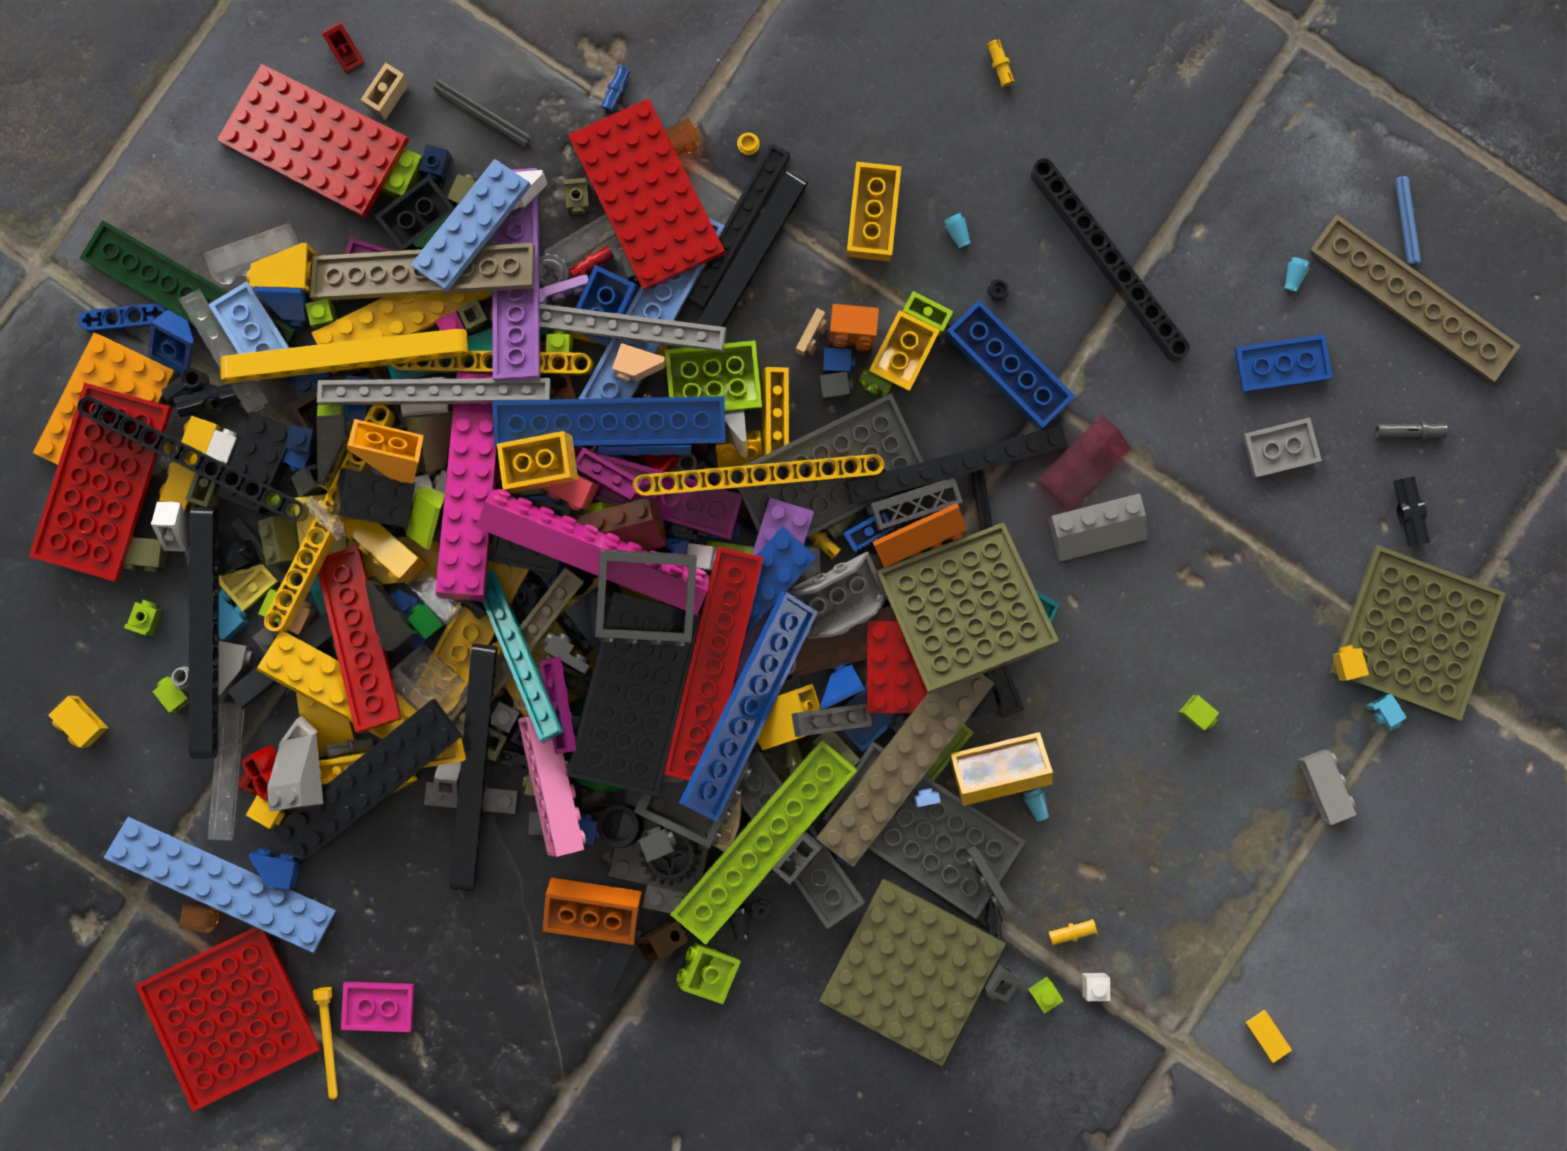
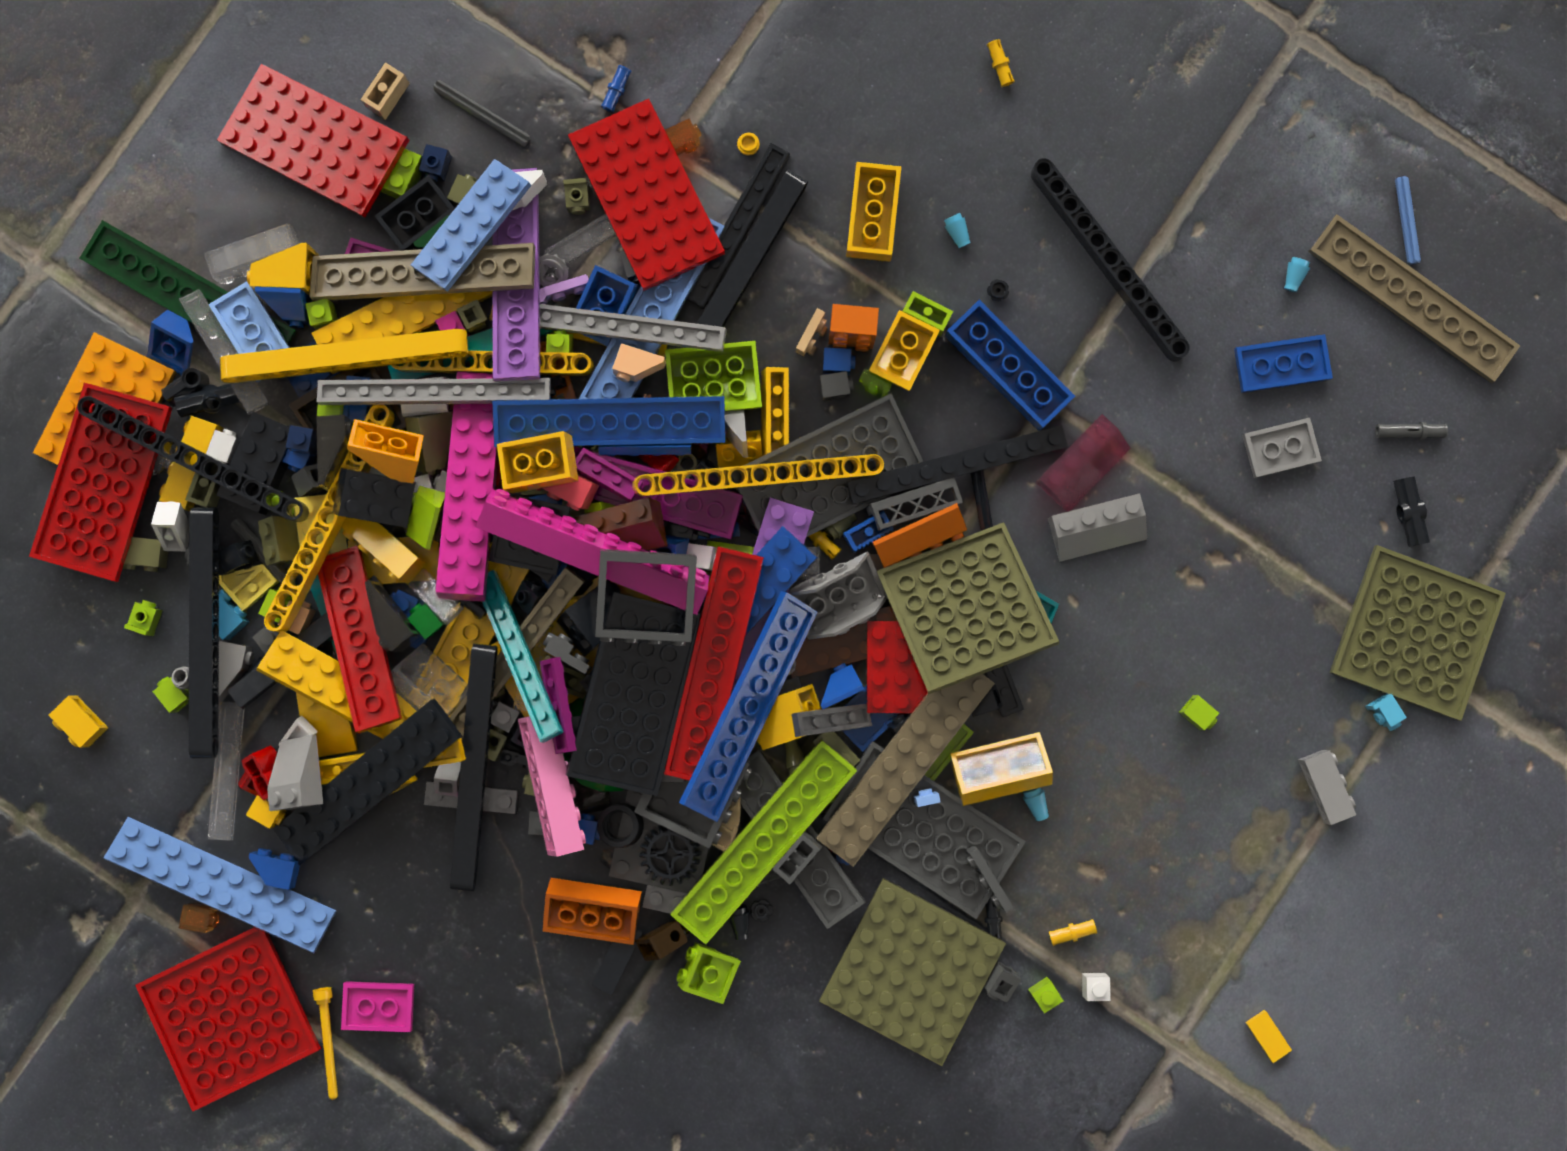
(123, 317): blue beam -> none
(319, 511): clear plate -> none
(342, 47): red slope -> none
(349, 748): dark grey axle -> none
(587, 265): red pin -> none
(657, 843): dark grey brick -> none
(1350, 663): yellow brick -> none

